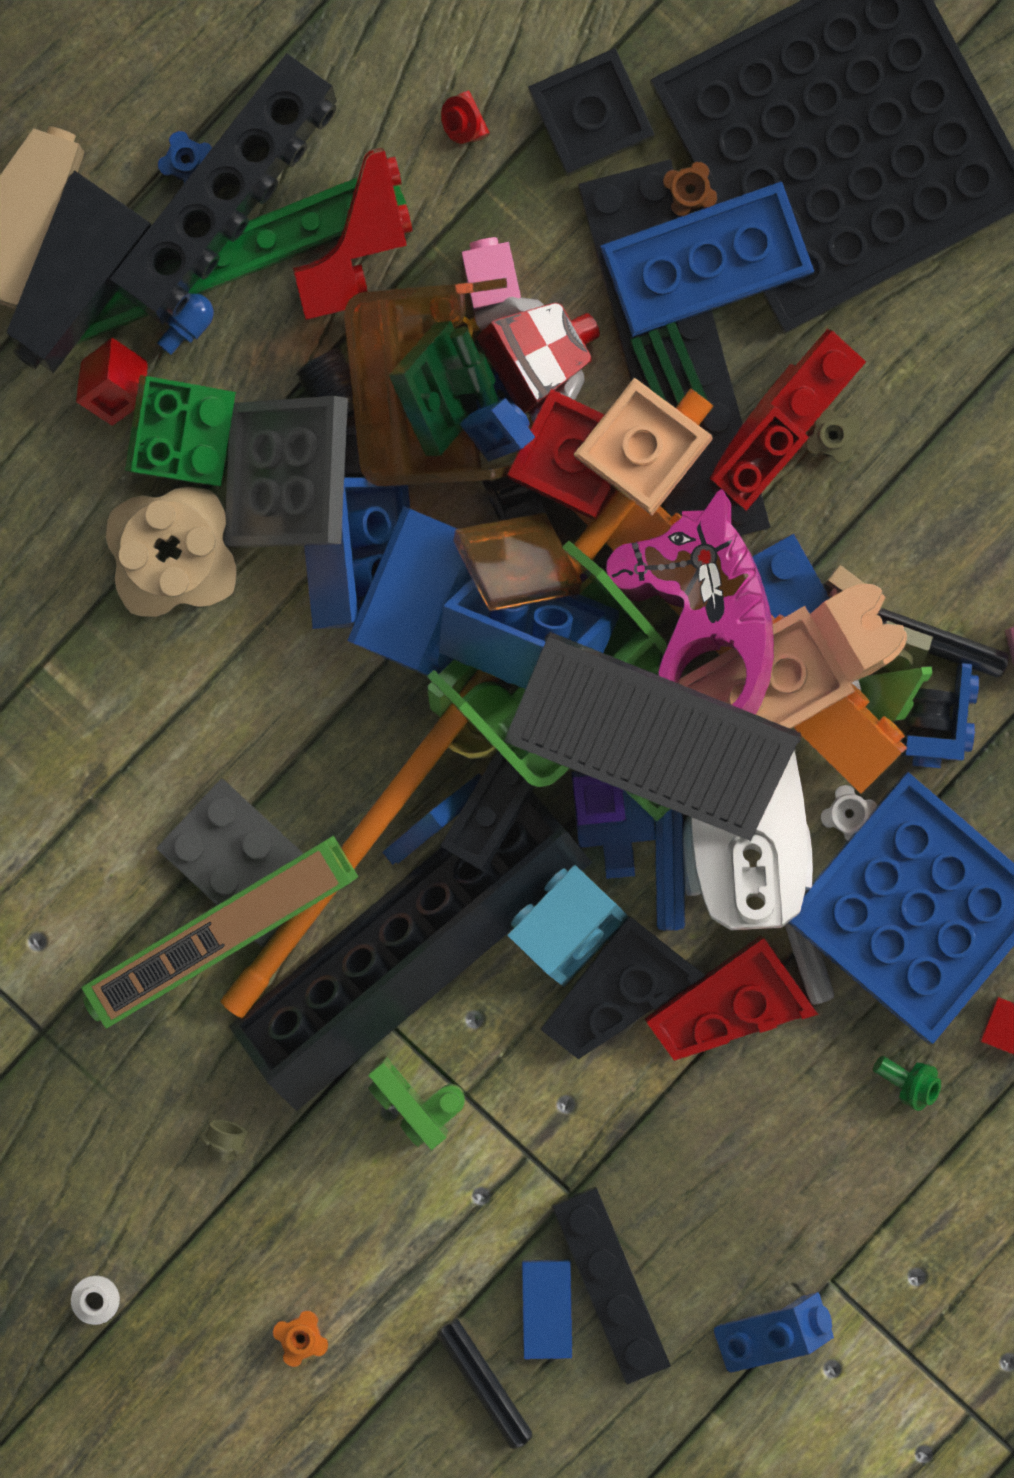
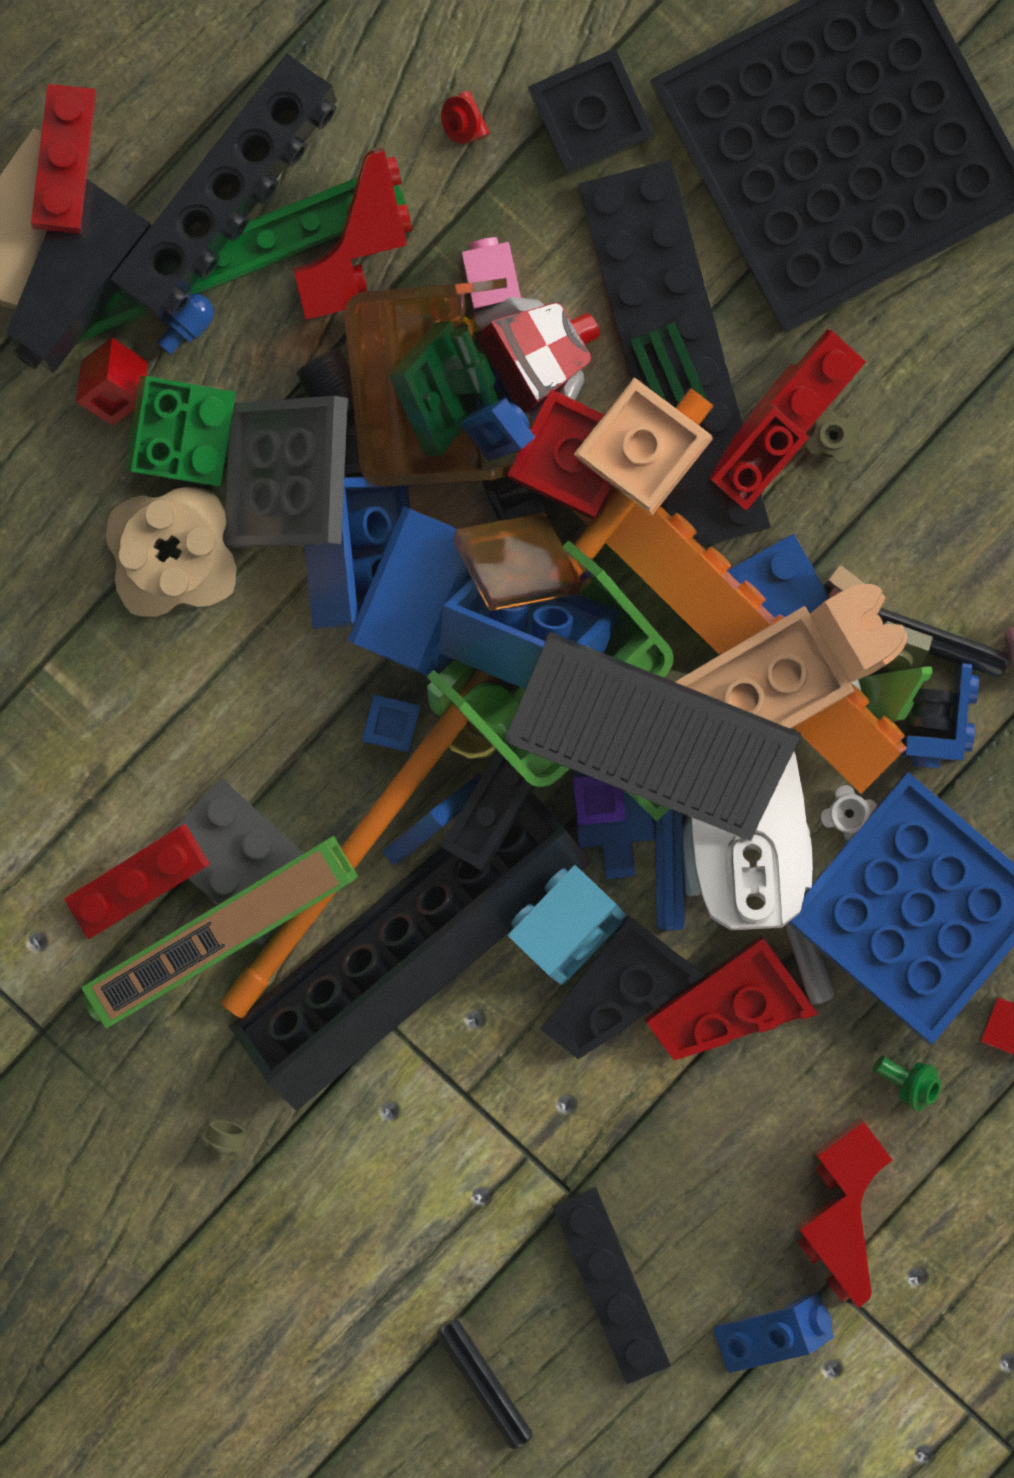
(63, 158): none -> red plate
(110, 1297): white plate -> none
(136, 881): none -> red plate
(180, 146): blue plate -> none
(306, 1325): orange plate -> none
(391, 723): none -> blue plate
(421, 1119): bright green plate -> none
(547, 1309): blue tile -> none
(677, 184): dark orange plate -> none
(707, 259): blue tile -> none
(716, 582): dark pink animal -> none
(836, 1227): none -> red arch

